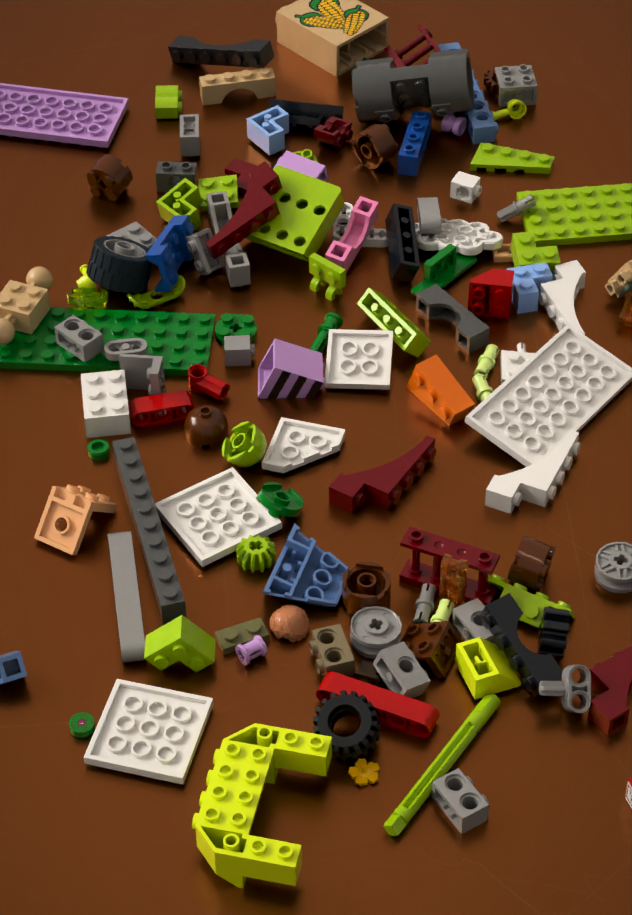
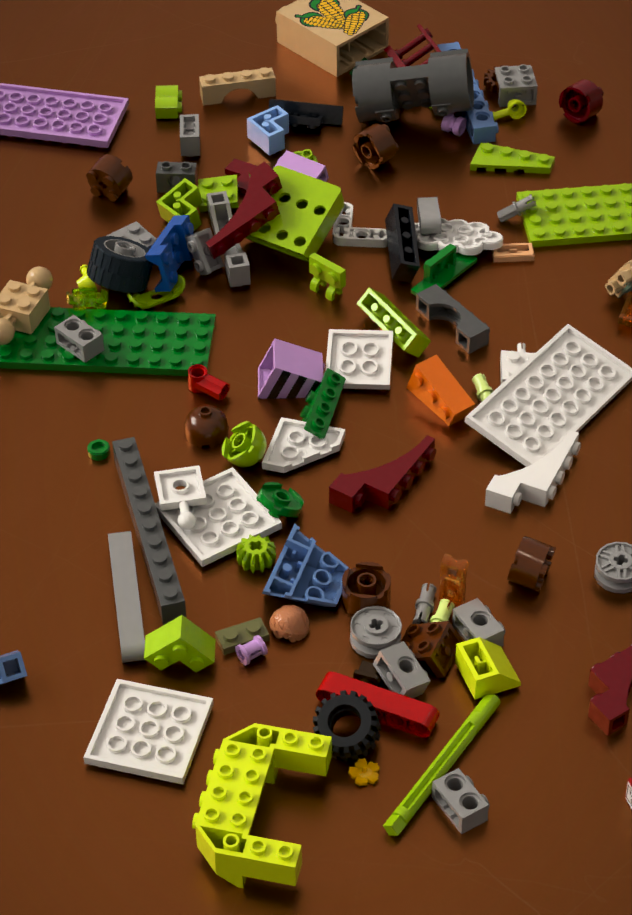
(76, 507): light nougat bracket -> none
(82, 725): green tile -> none
(105, 403): white brick -> none
(125, 346): light grey plate -> none
(143, 372): light grey bracket -> none
(160, 408): red beam -> none
(172, 498): none -> white plate
(238, 350): light grey brick -> none
(242, 323): green plate -> none
(247, 54): black arch -> none
(322, 404): none -> green bracket
(323, 330): green pin -> none
(332, 651): dark tan brick -> none
(334, 132): dark red cylinder -> none
(361, 222): bright pink arch -> none
(414, 143): blue brick -> none
(417, 573): dark red fence -> none
(465, 187): white brick -> none
(487, 360): yellowish green pin -> none
(491, 293): red slope -> none
(502, 620): black arch -> none
(526, 253): lime brick -> none
(527, 286): light blue brick -> none
(530, 604): lime bracket -> none
(554, 632): black gear -> none
(561, 292): white arch -> none
(568, 688): light grey beam -> none
(581, 101): none -> dark red brick

